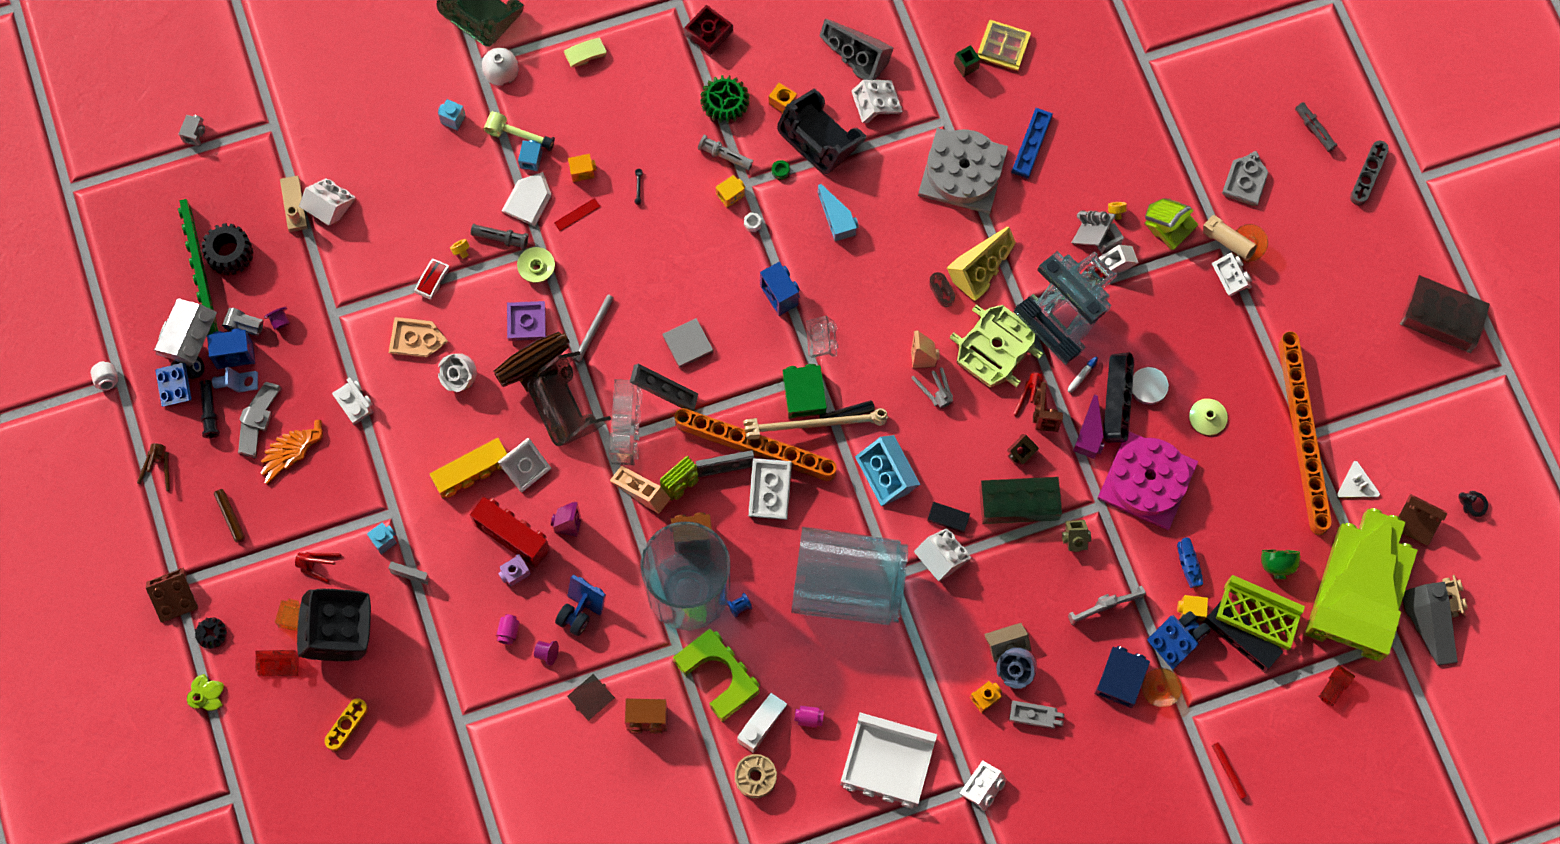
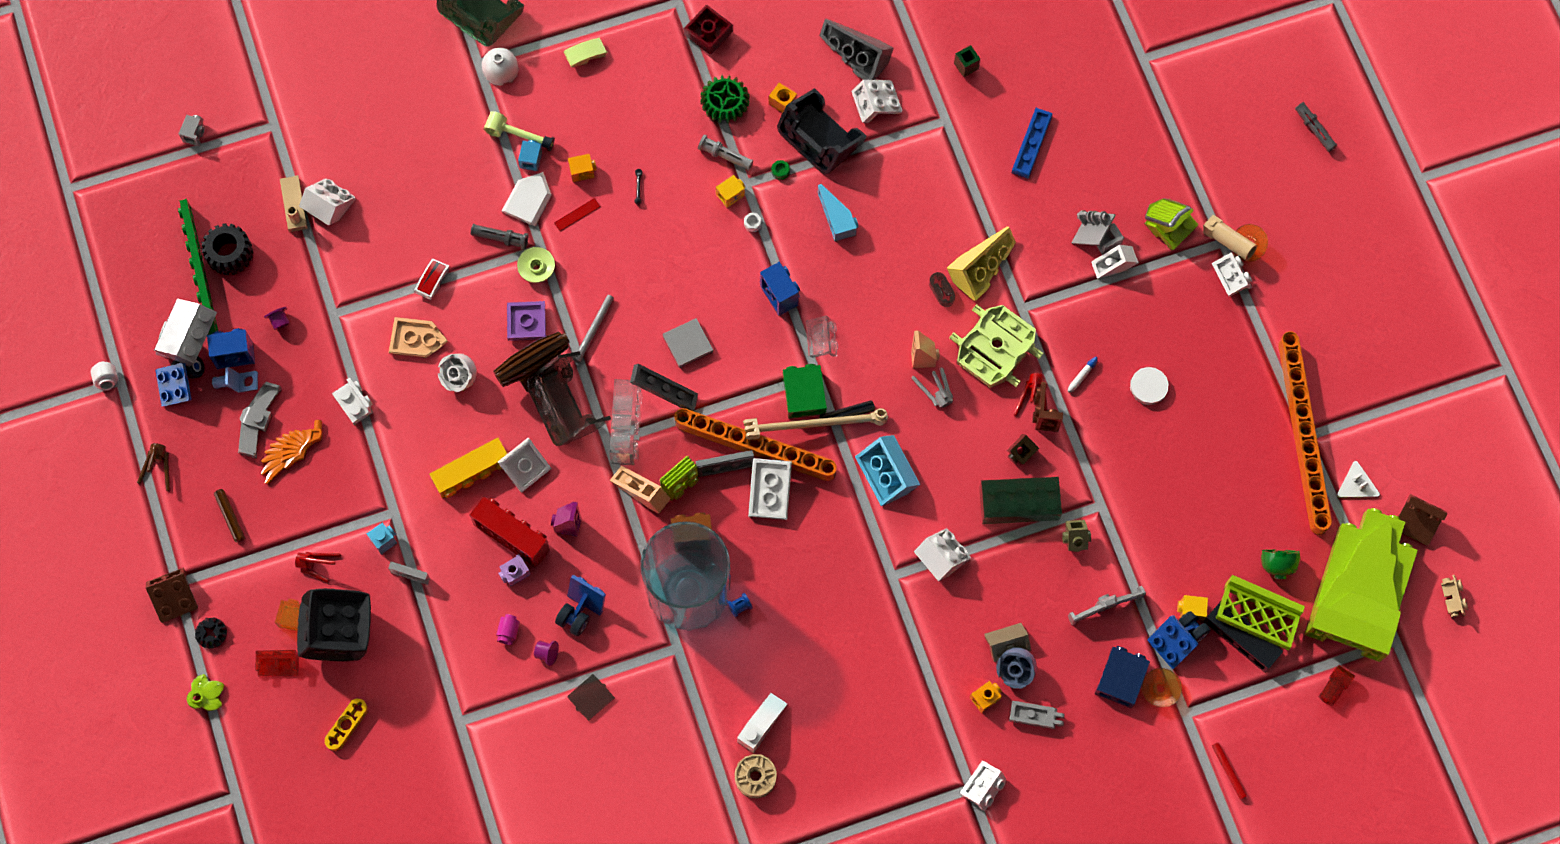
(209, 417): black pin -> none
(238, 319): light grey piece -> none
(451, 114): medium azure brick -> none
(460, 248): yellow tile -> none
(646, 715): dark orange brick -> none
(708, 648): lime arch -> none
(809, 716): dark pink brick -> none
(849, 576): clear light blue container -> none
(888, 760): white panel -> none
(948, 517): black tile -> none
(959, 186): light grey piece -> none
(1003, 45): clear piece -> none
(1081, 291): clear light blue container -> none
(1091, 433): magenta slope -> none
(1117, 208): yellow tile -> none
(1118, 397): black beam -> none
(1148, 499): dark pink piece -> none
(1190, 563): blue hinge -> none
(1204, 424): yellowish green dish -> none
(1246, 179): light grey tile -> none
(1366, 171): dark grey beam -> none
(1431, 614): dark grey wedge -> none
(1445, 314): clear smoke slope -> none
(1468, 498): black piece -> none

